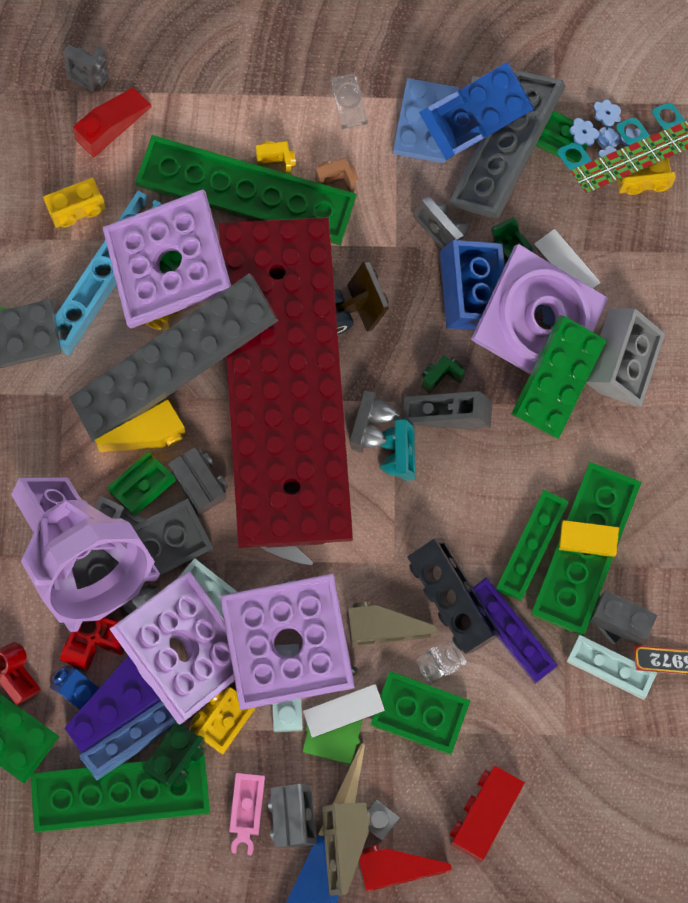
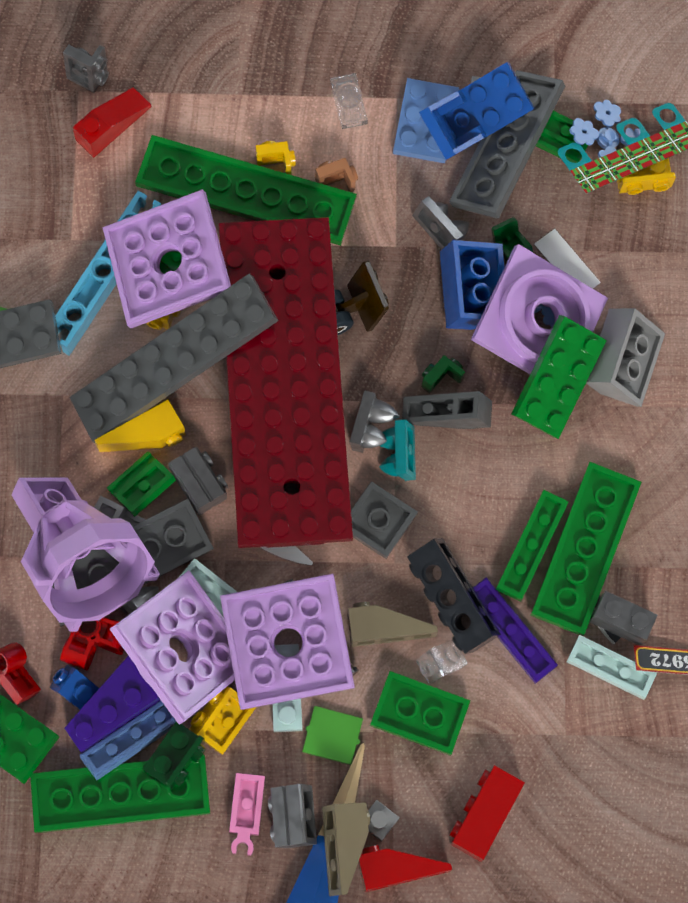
(74, 203): yellow bracket -> none
(343, 710): white sticker -> none
(380, 519): none -> dark grey plate
(588, 538): yellow tile -> none

